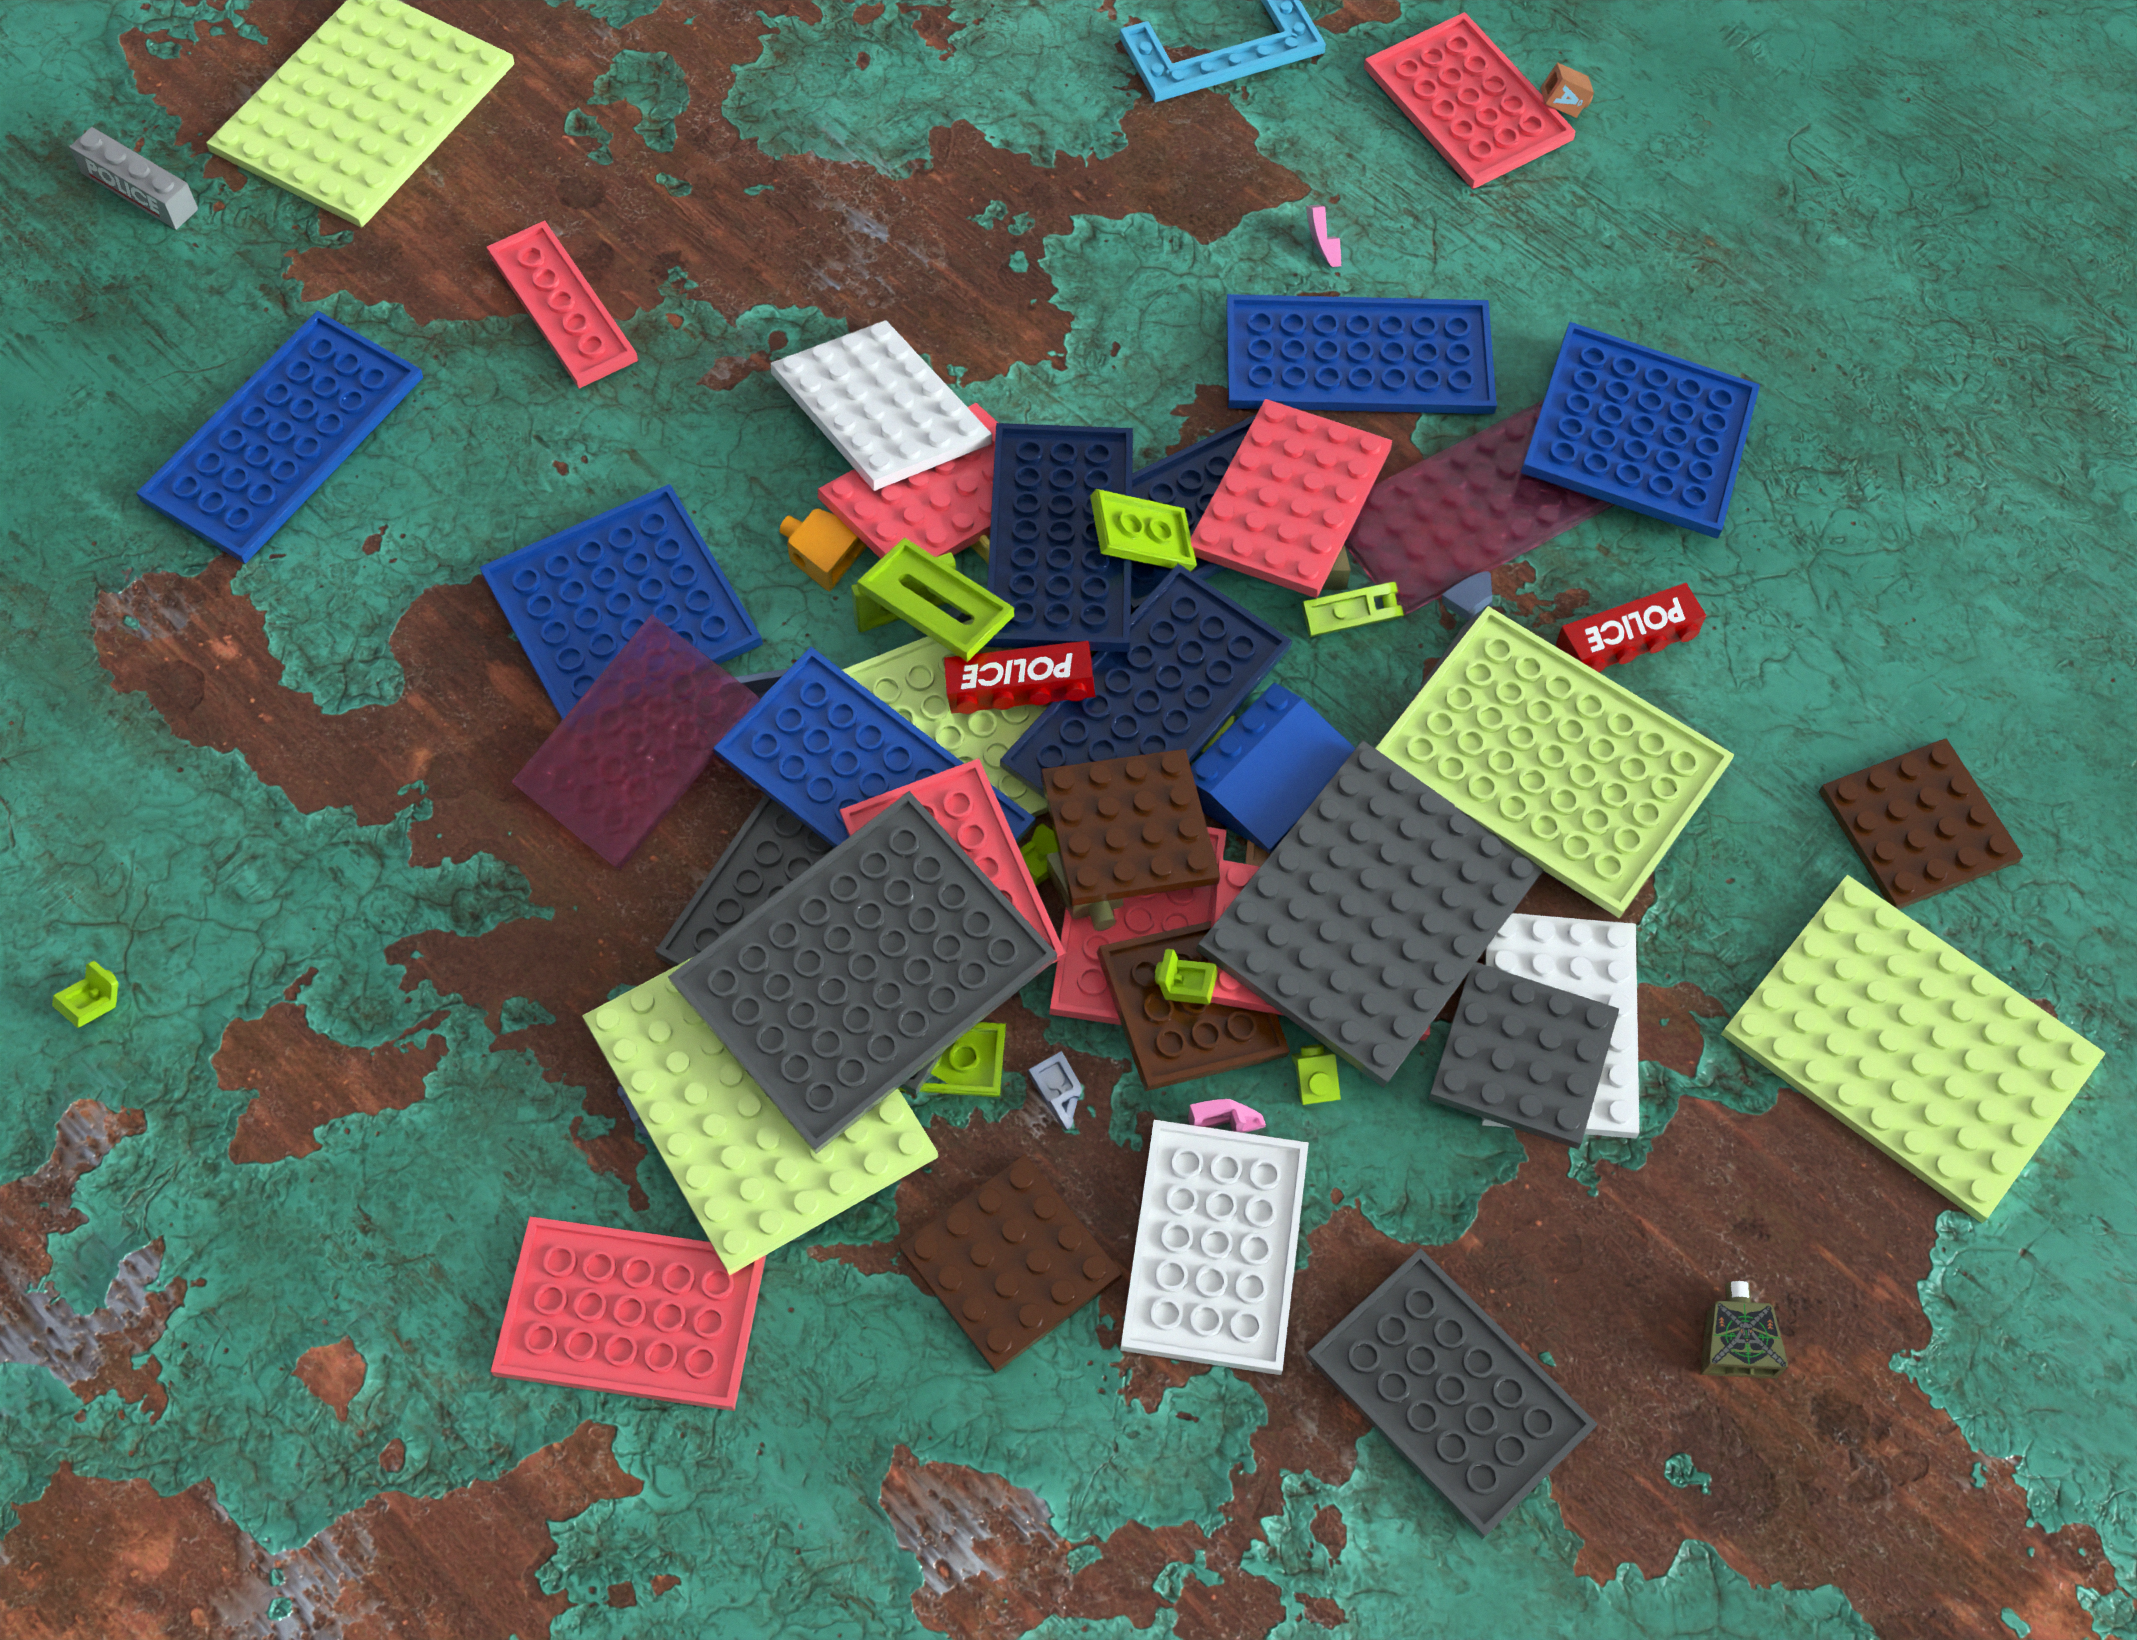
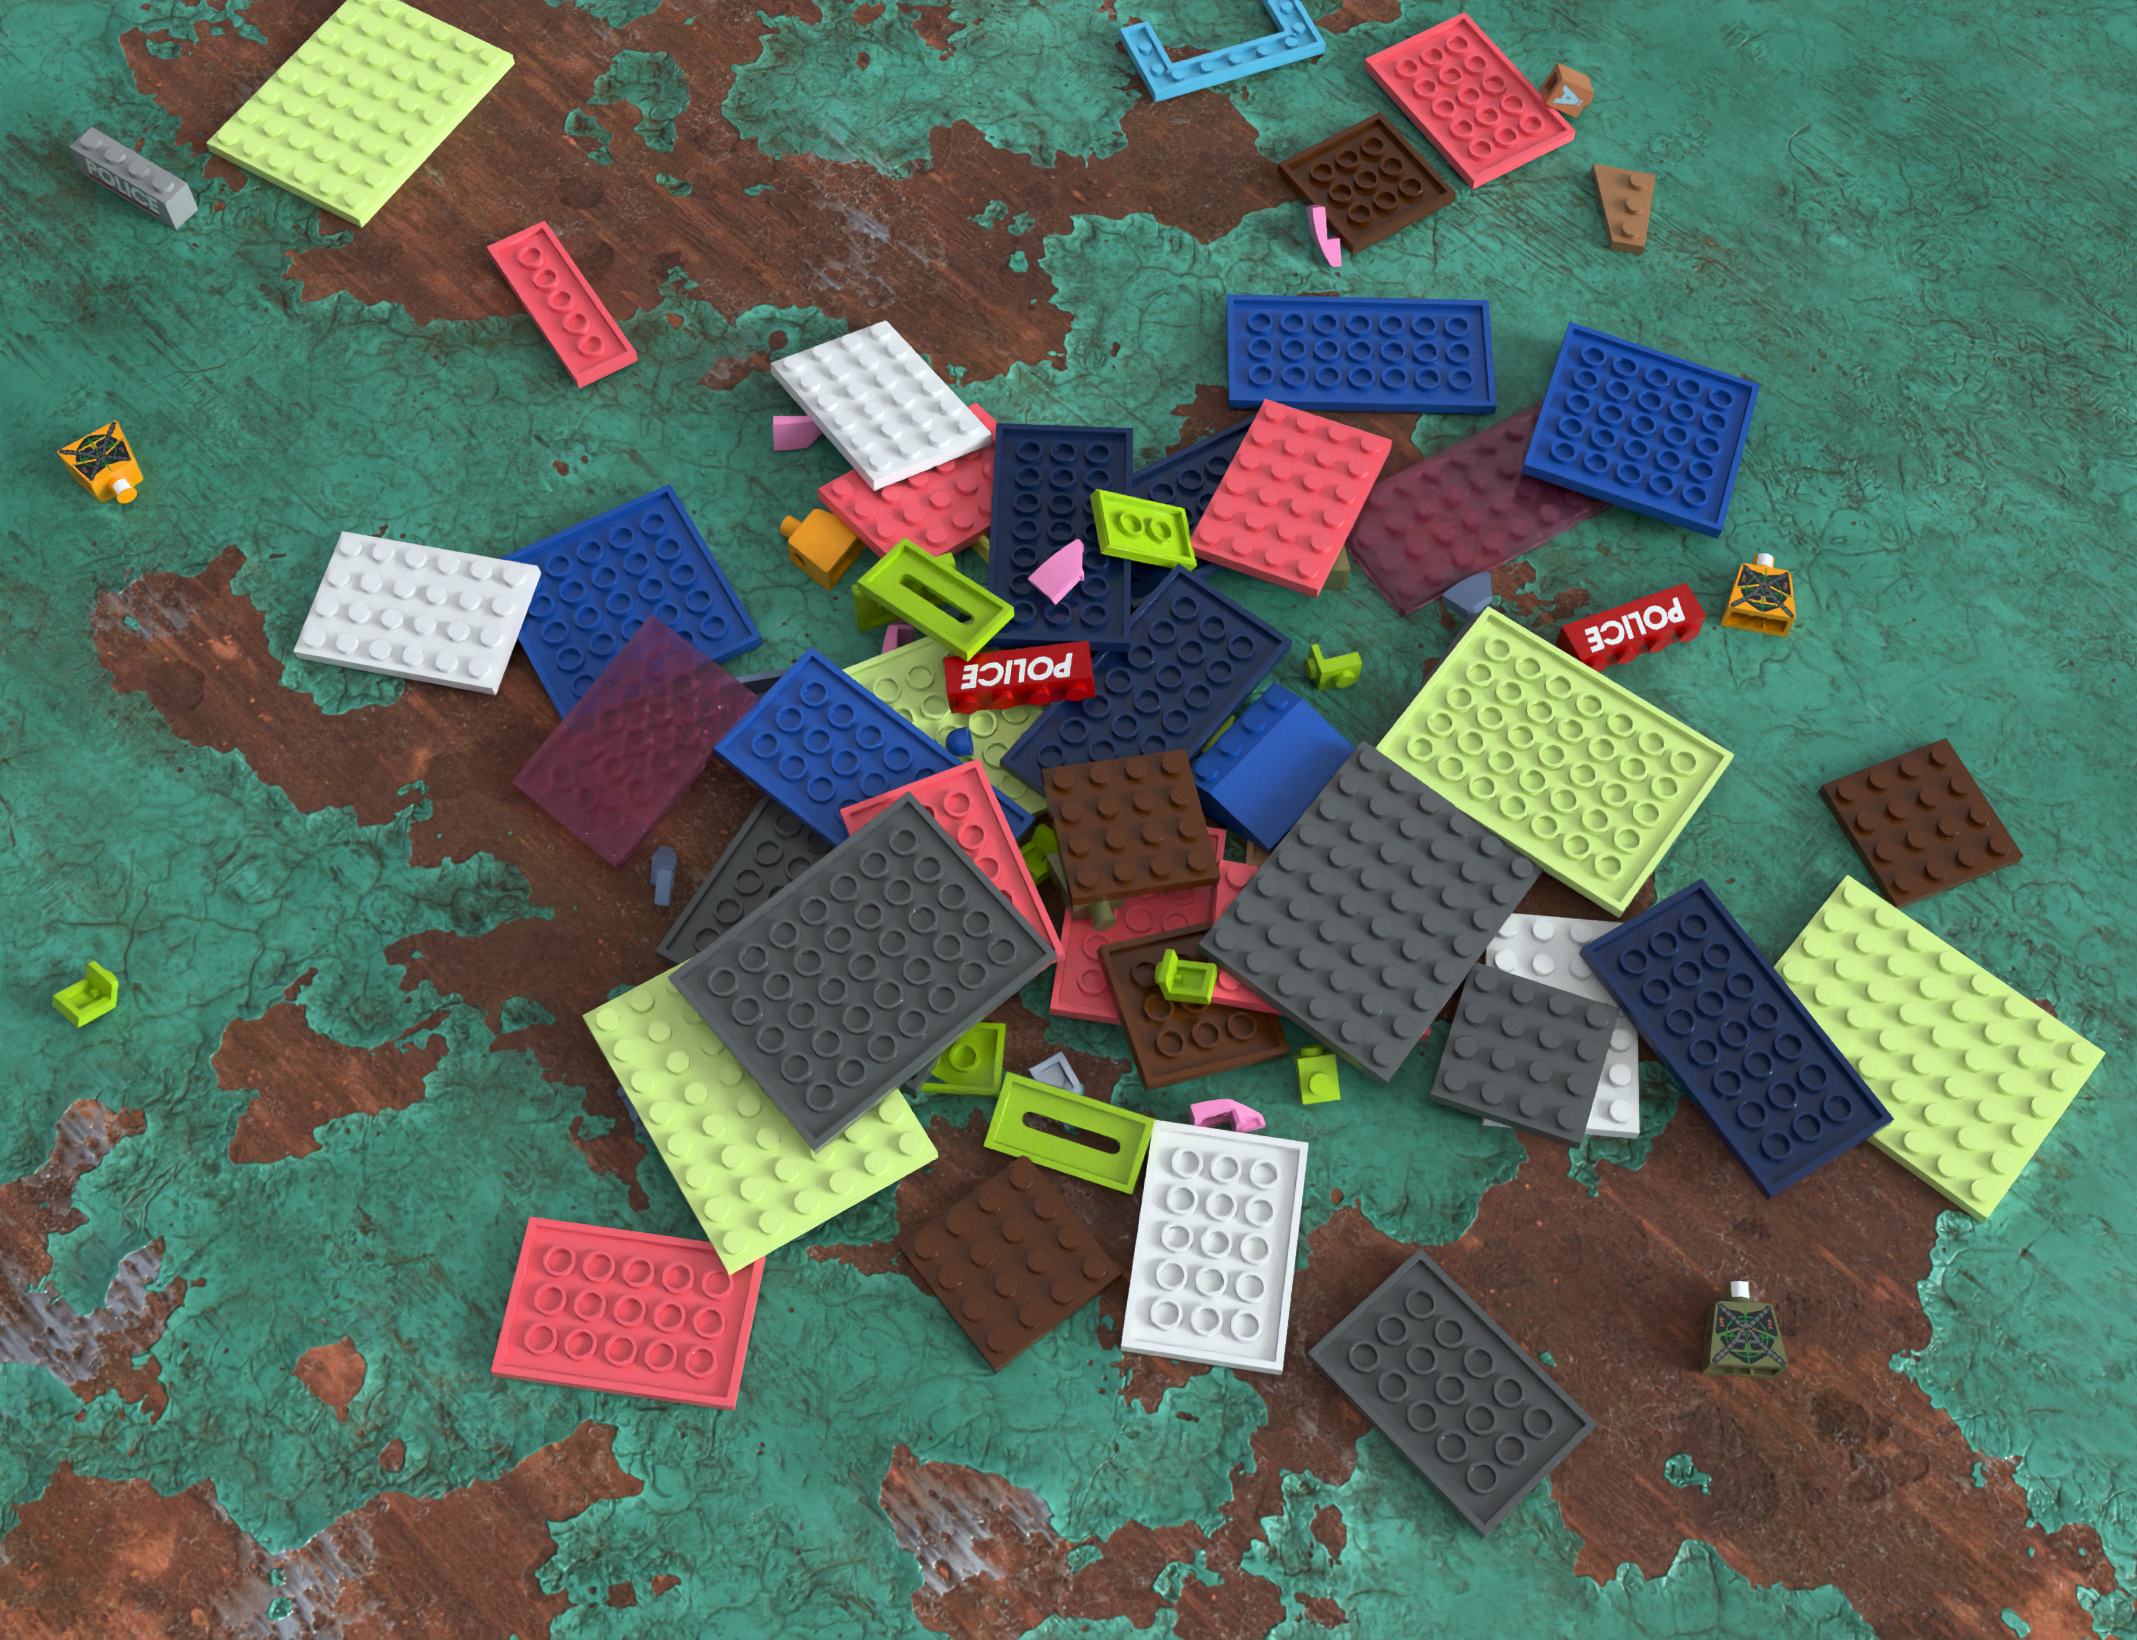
(104, 464): none -> torso
(280, 436): blue plate -> none
(418, 612): none -> white plate
(663, 874): none -> sand blue slope
(794, 432): none -> bright pink slope
(898, 633): none -> bright pink slope
(960, 742): none -> blue hinge
(1013, 1137): none -> lime piece
(1060, 572): none -> bright pink slope
(1332, 672): none -> lime bracket
(1351, 609): lime plate -> none
(1366, 182): none -> reddish brown plate
(1625, 206): none -> medium nougat wing
(1736, 1038): none -> dark blue plate
(1761, 598): none -> torso

